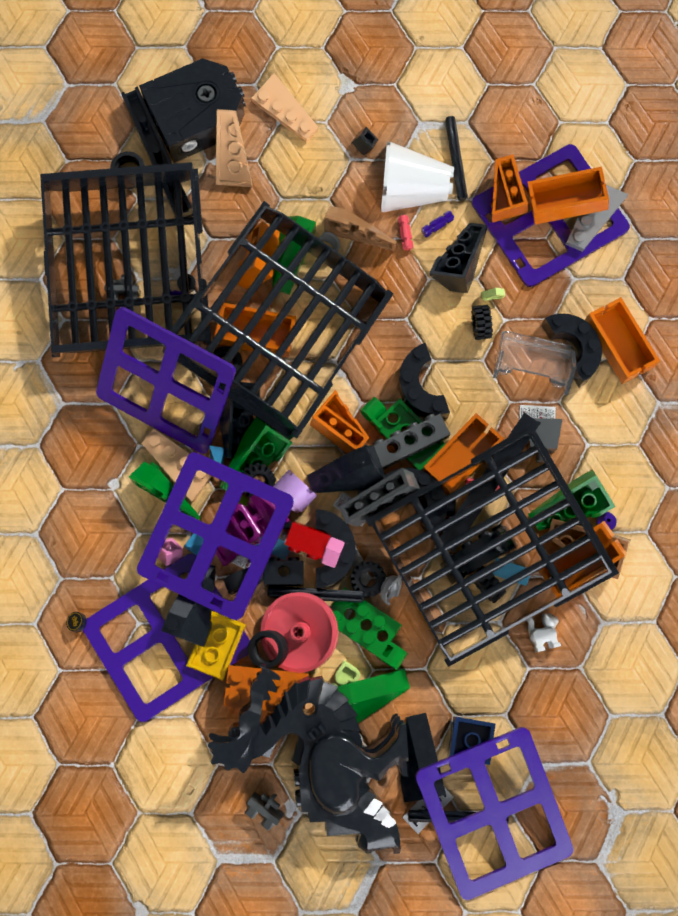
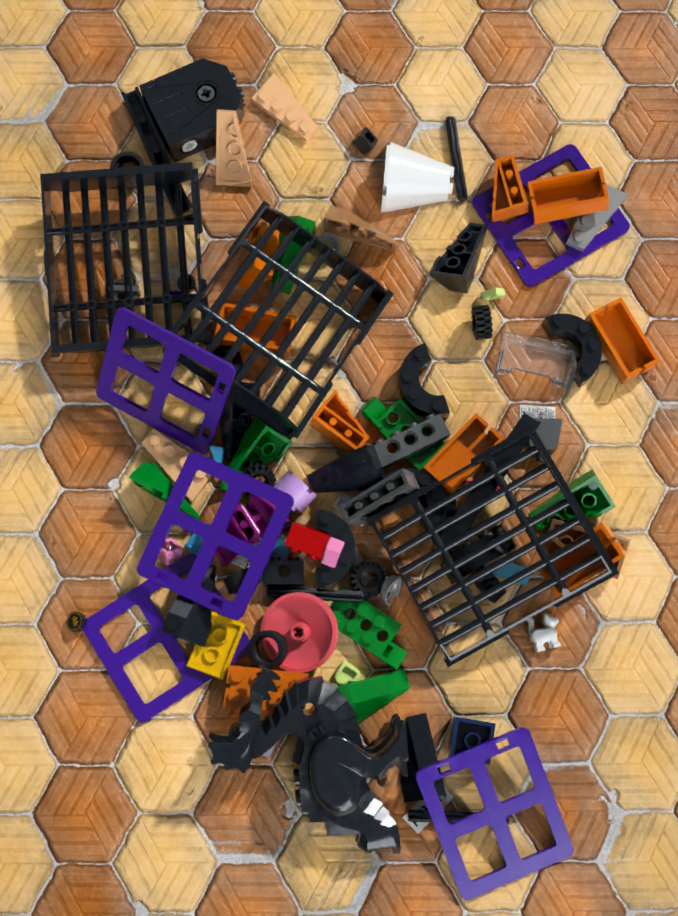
(266, 807): dark grey hips -> none
(405, 232): coral axle -> none
(437, 223): dark purple axle -> none
(607, 517): dark purple tile -> none

